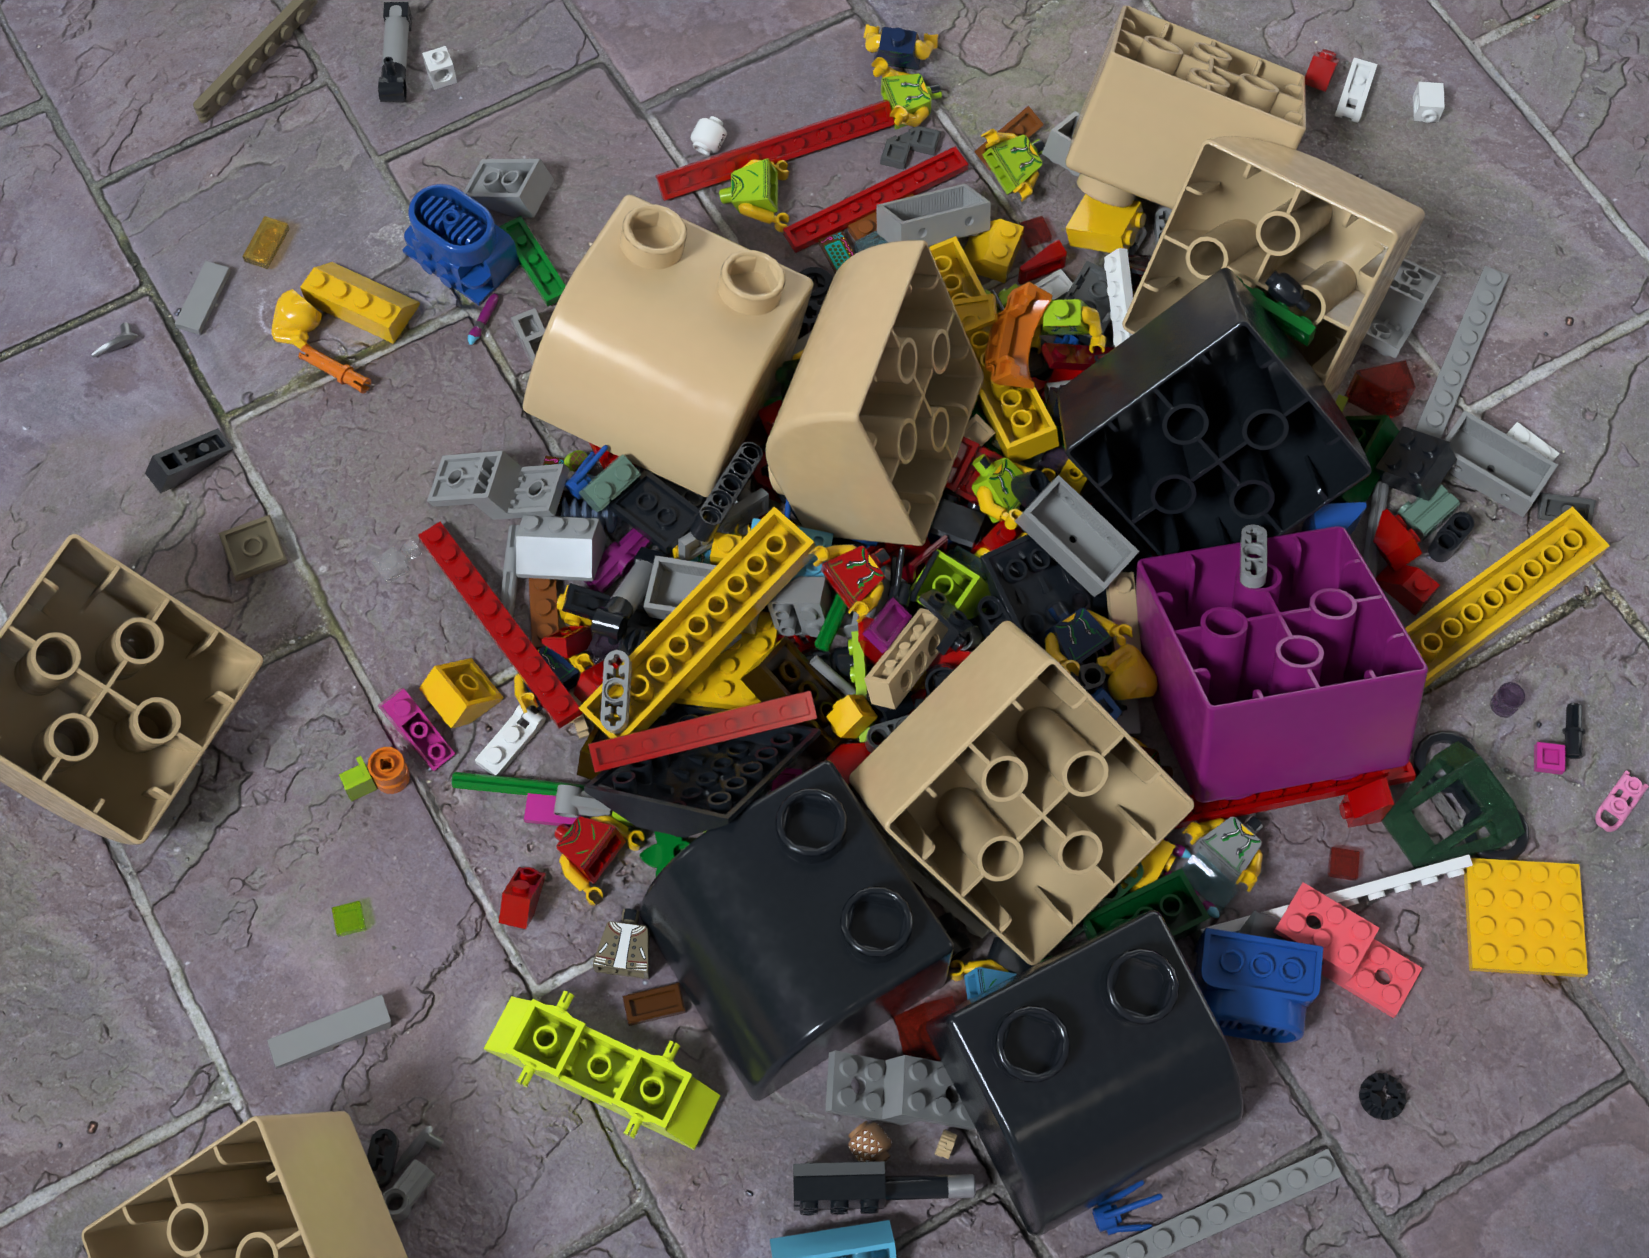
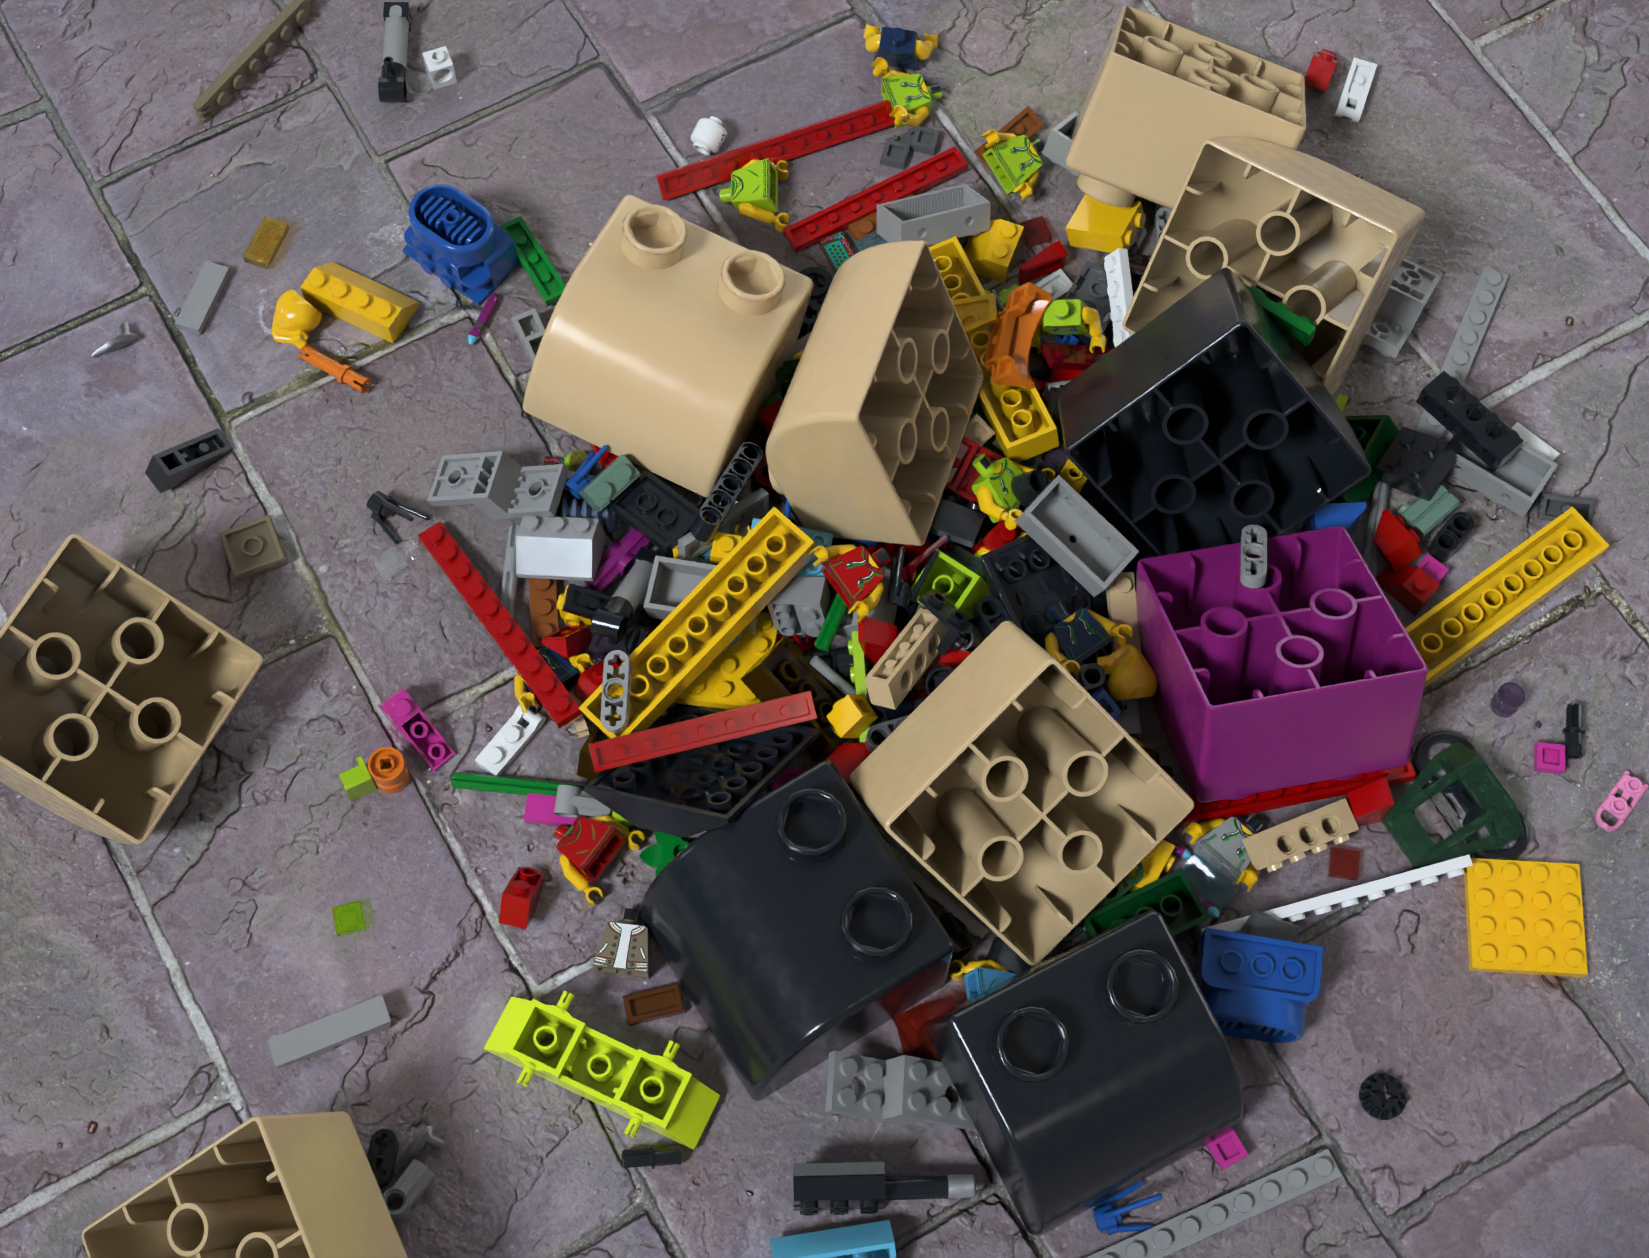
(385, 506): none -> black plant
(460, 692): yellow slope -> none
(510, 185): light grey slope -> none
(651, 1157): none -> black axle
(870, 1143): medium nougat head -> none
(887, 625): magenta tile -> none
(946, 1144): tan axle -> none
(1227, 1150): none -> dark pink plate
(1264, 848): none -> tan brick
(1287, 291): black plant -> none
(1349, 950): coral bracket -> none
(1382, 389): clear red slope -> none
(1428, 102): white brick -> none
(1433, 568): none -> dark pink plate
(1474, 433): none -> black brick

